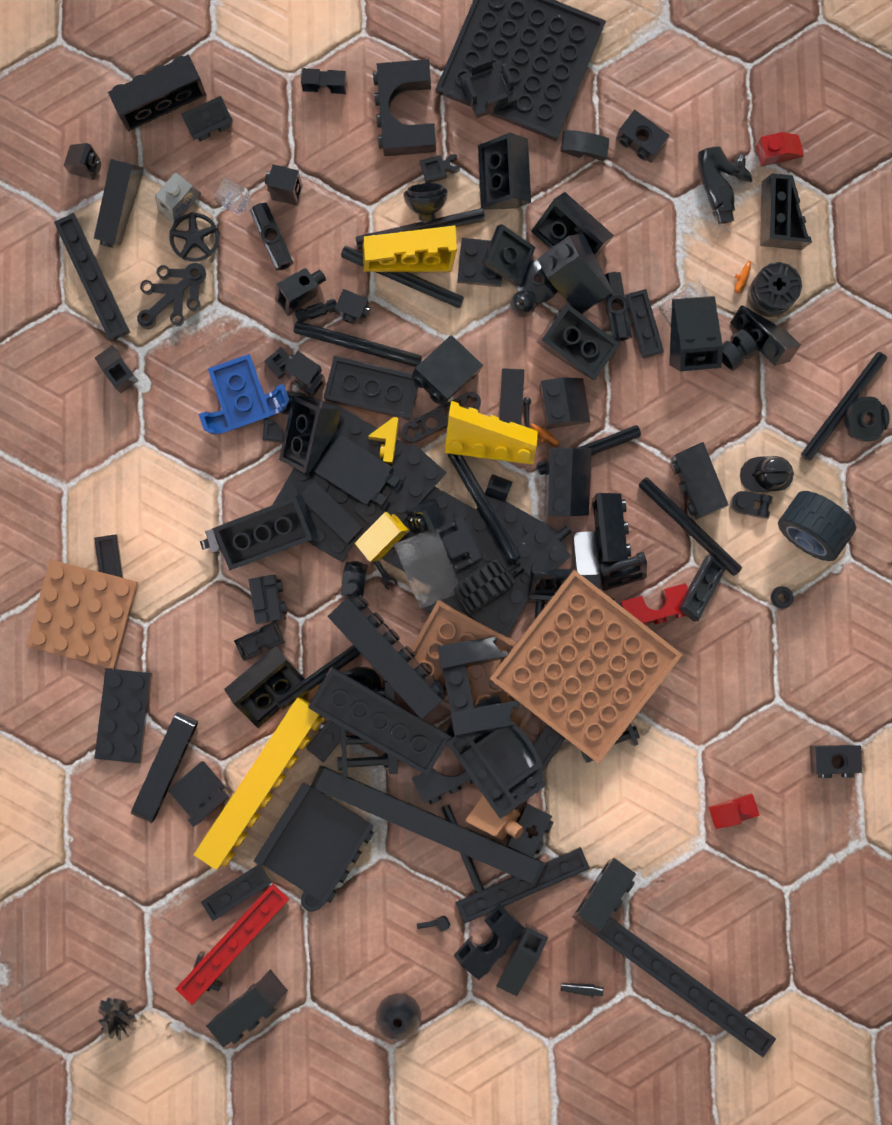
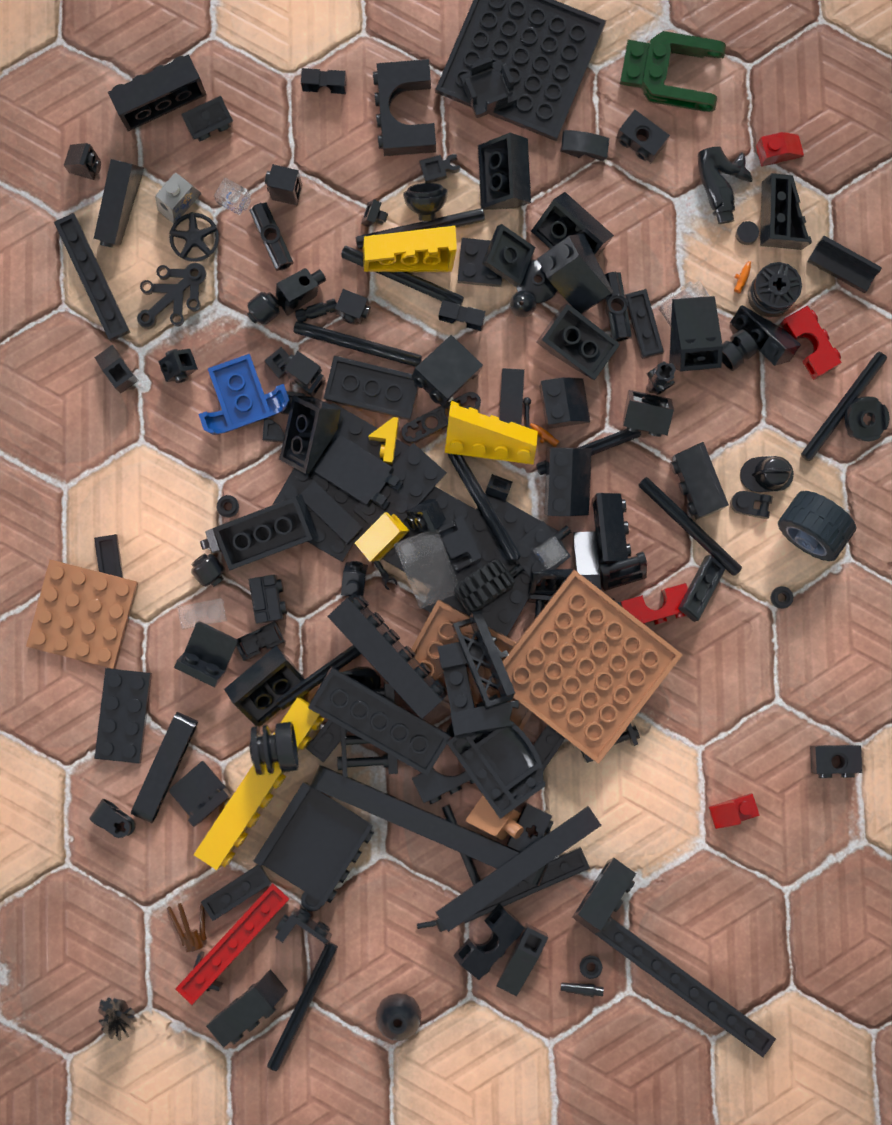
(109, 818): none -> black piece
(178, 365): none -> black brick
(191, 938): none -> reddish brown plant
(206, 612): none -> clear plate
(207, 654): none -> black bracket
(208, 570): none -> black head
(227, 499): none -> black plate
(263, 308): none -> black head
(274, 748): none -> black wheel
(302, 1006): none -> black axle
(304, 920): none -> black bracket
(374, 214): none -> black tile
(454, 312): none -> black piece
(491, 655): none -> black fence
(518, 868): none -> black tile
(550, 552): none -> clear brick
(593, 973): none -> black plate
(647, 67): none -> dark green plate
(648, 413): none -> black slope
(661, 378): none -> black piece
(747, 233): none -> black tile
(805, 325): none -> red arch
(844, 264): none -> black panel

